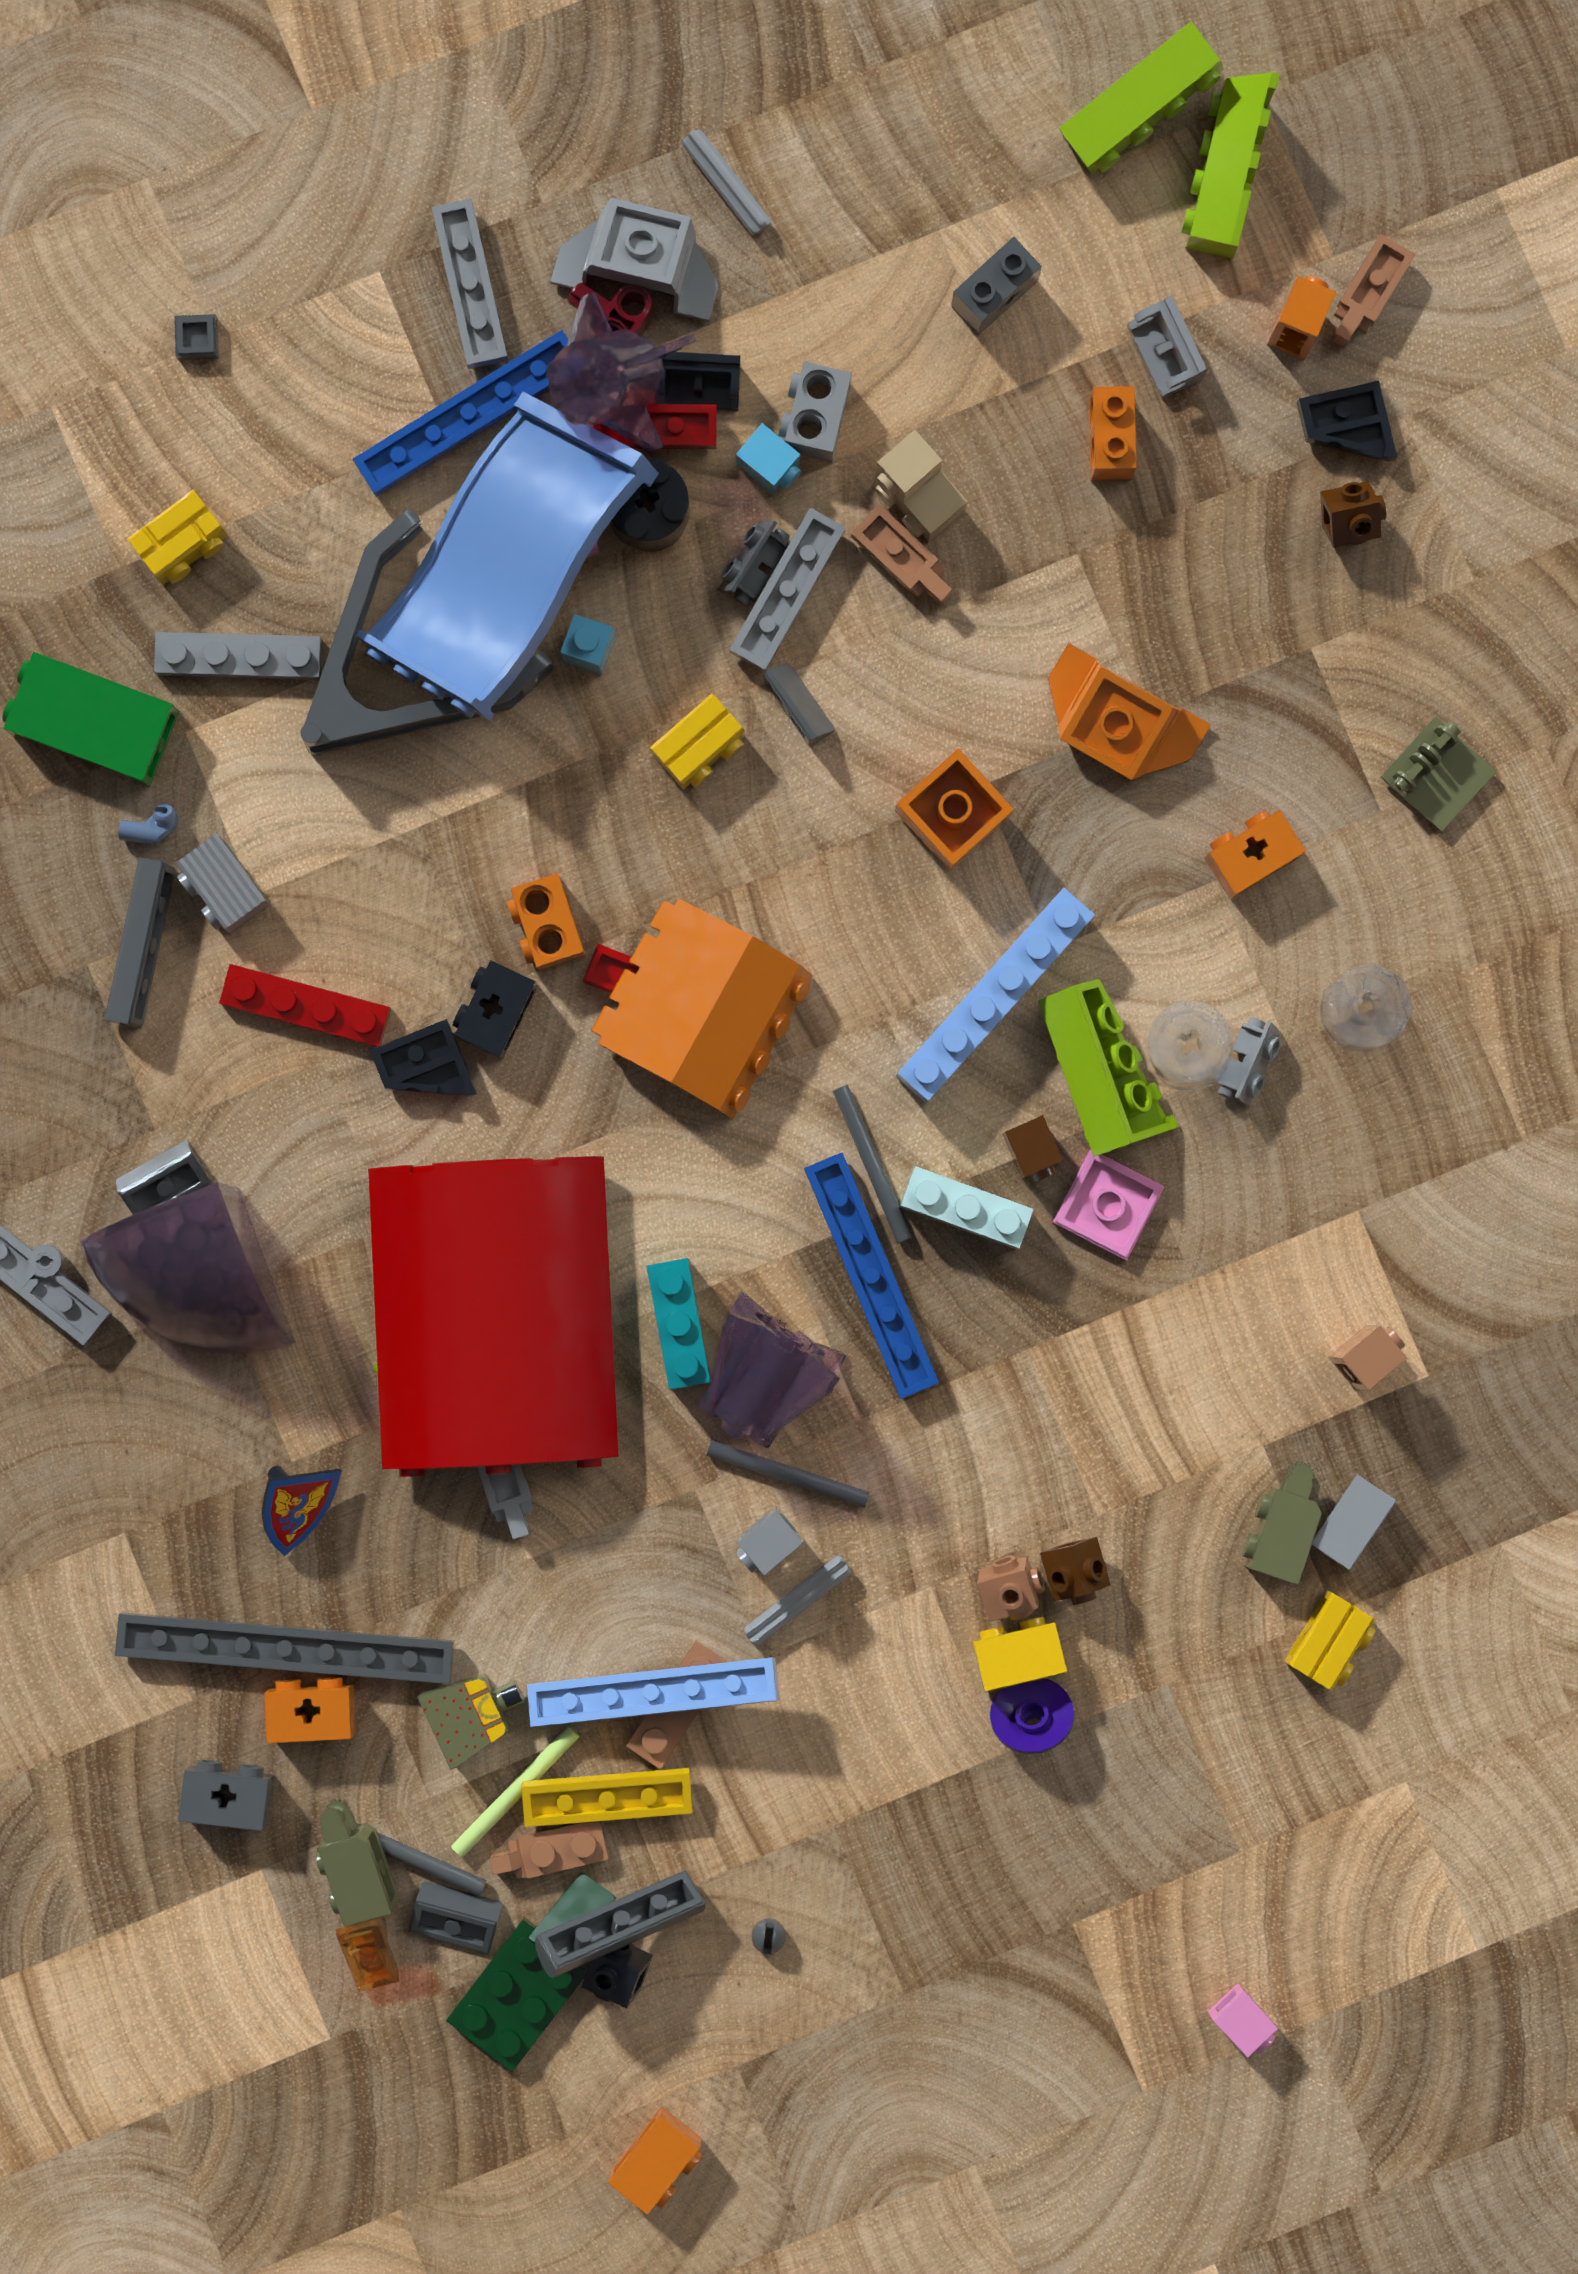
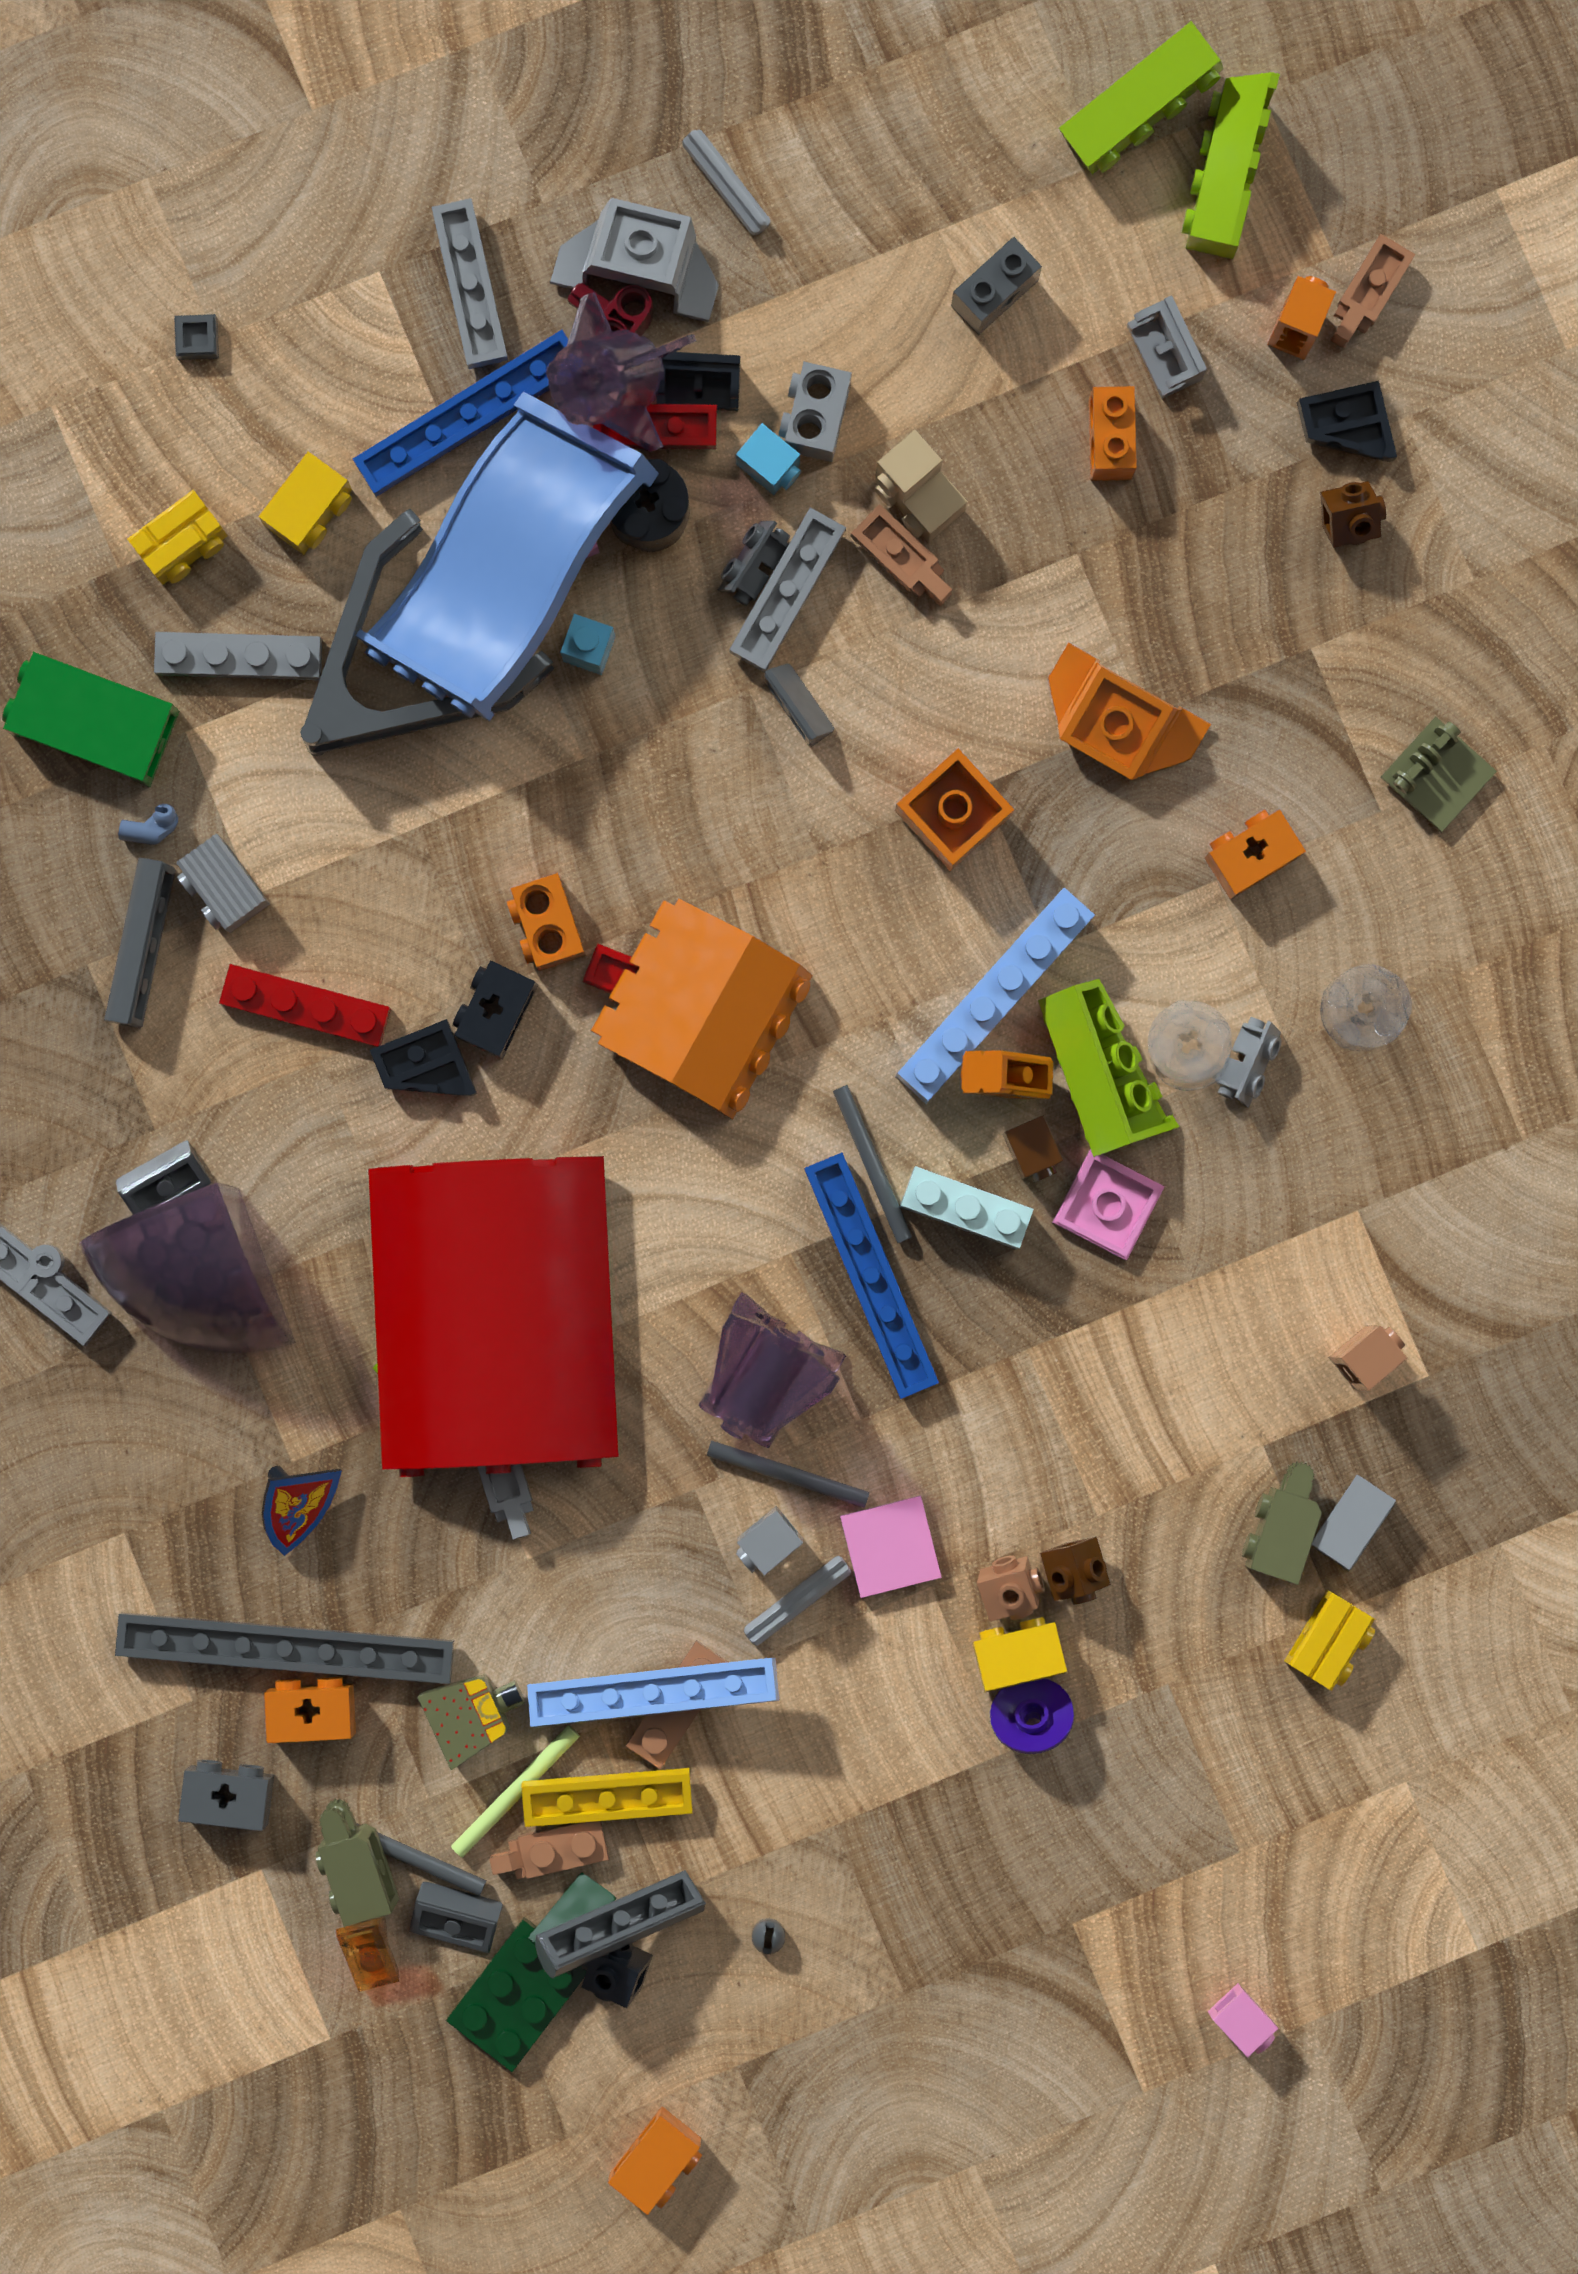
(307, 504): none -> yellow brick
(678, 1323): teal brick -> none
(699, 742): yellow brick -> none
(890, 1546): none -> bright pink tile
(1007, 1074): none -> orange brick

